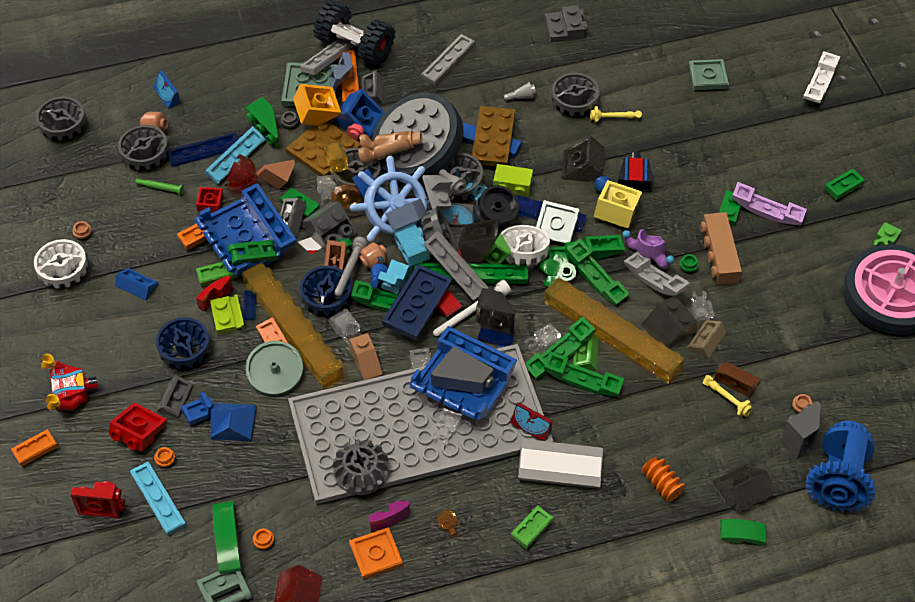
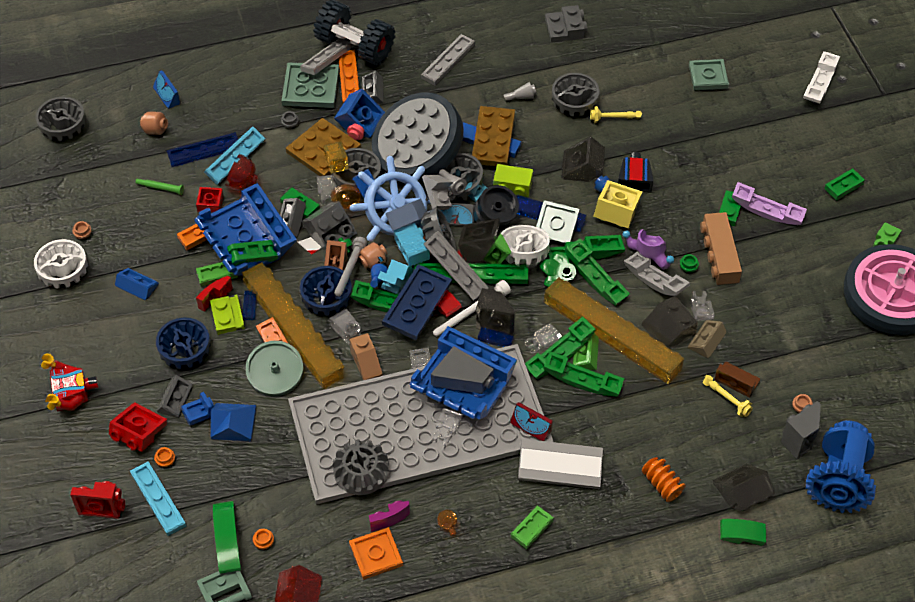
(34, 448): orange plate -> none
(140, 143): dark grey gear -> none
(262, 117): green slope -> none
(276, 173): nougat slope -> none
(316, 104): light orange slope -> none
(340, 72): sand blue slope -> none
(386, 145): medium nougat piece -> none

